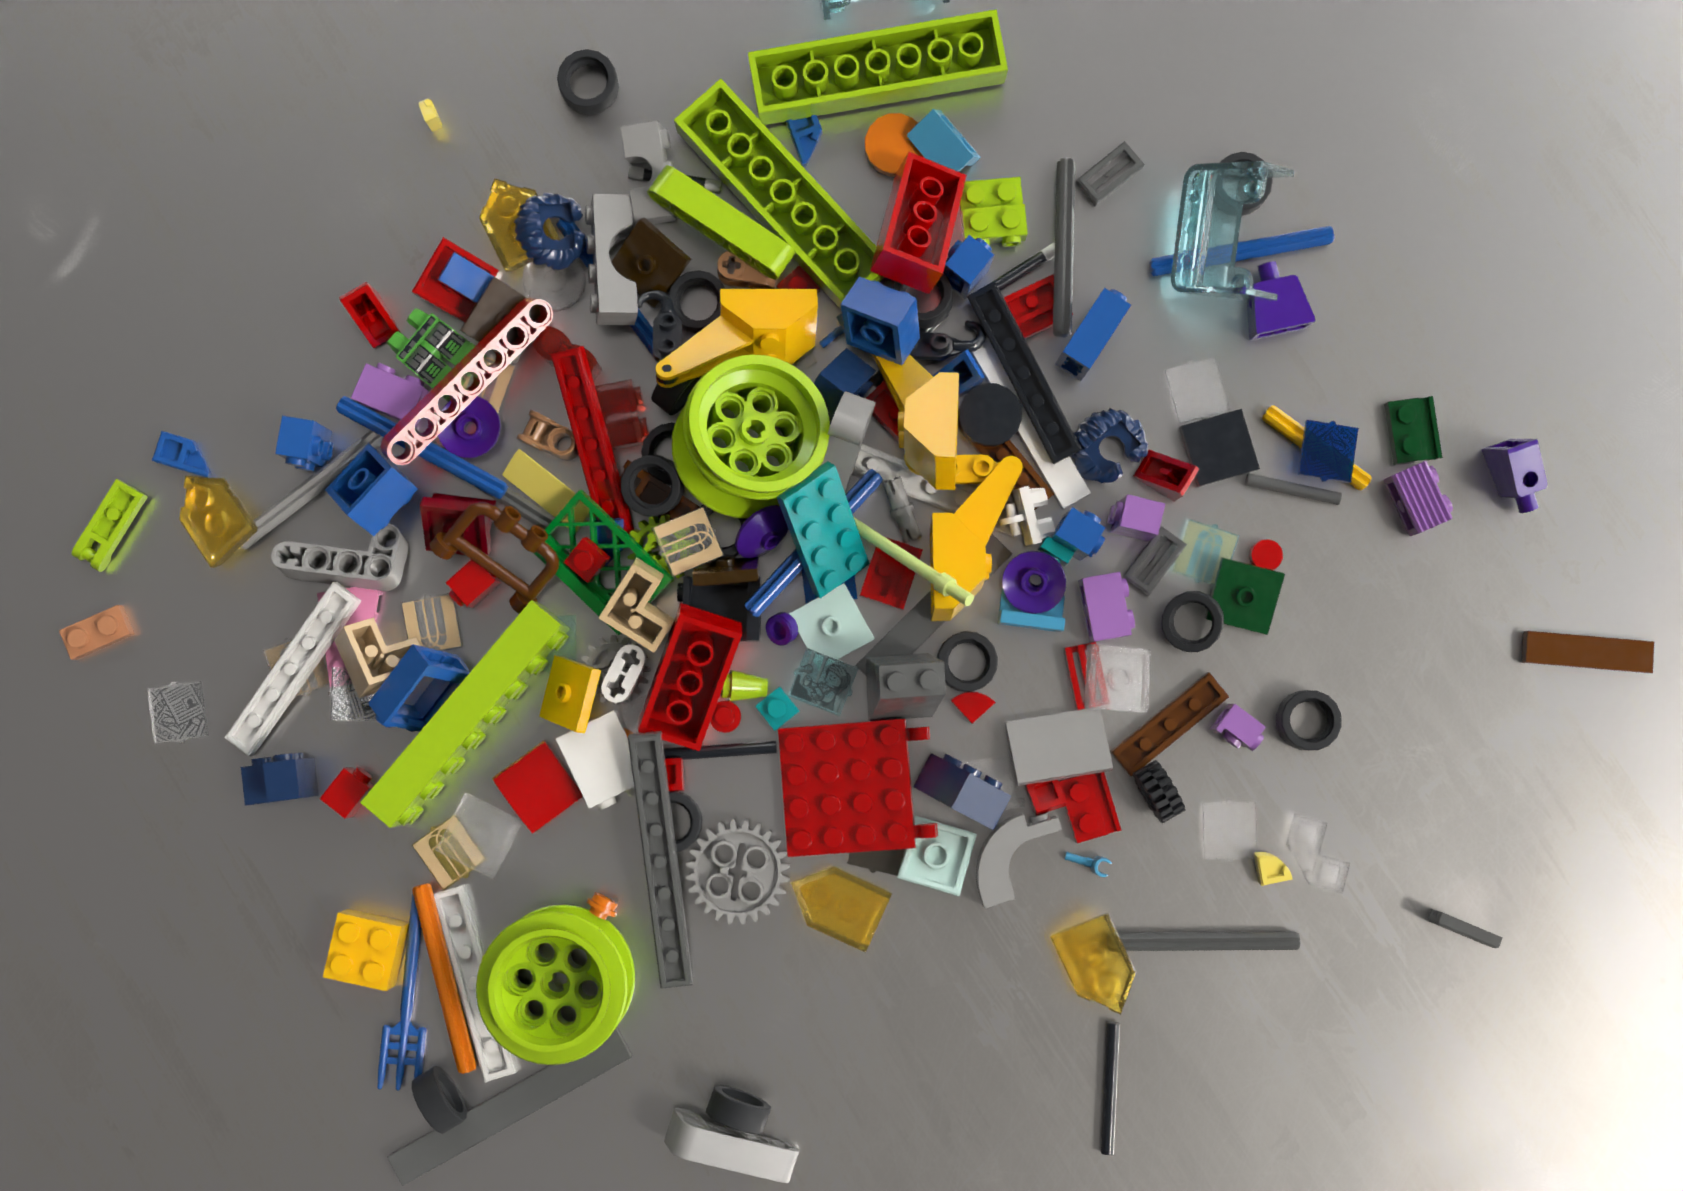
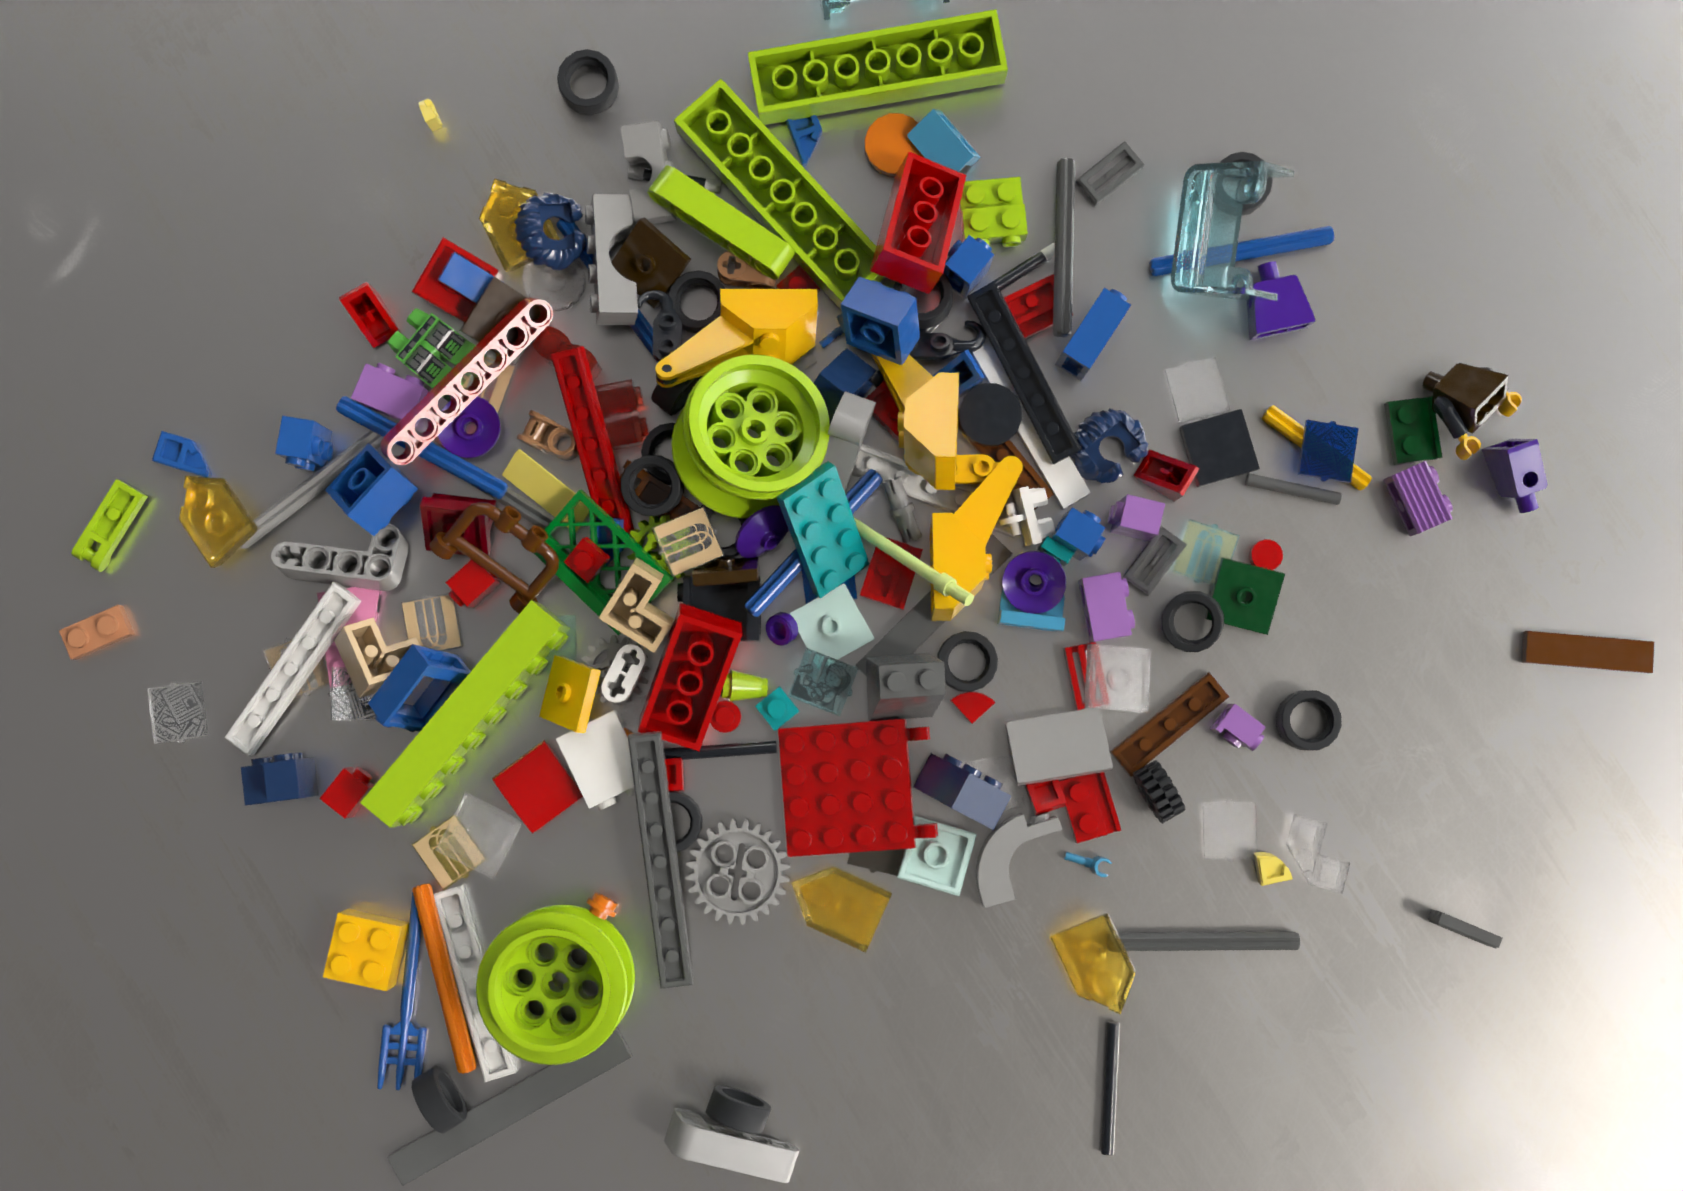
(1468, 399): none -> dark brown torso

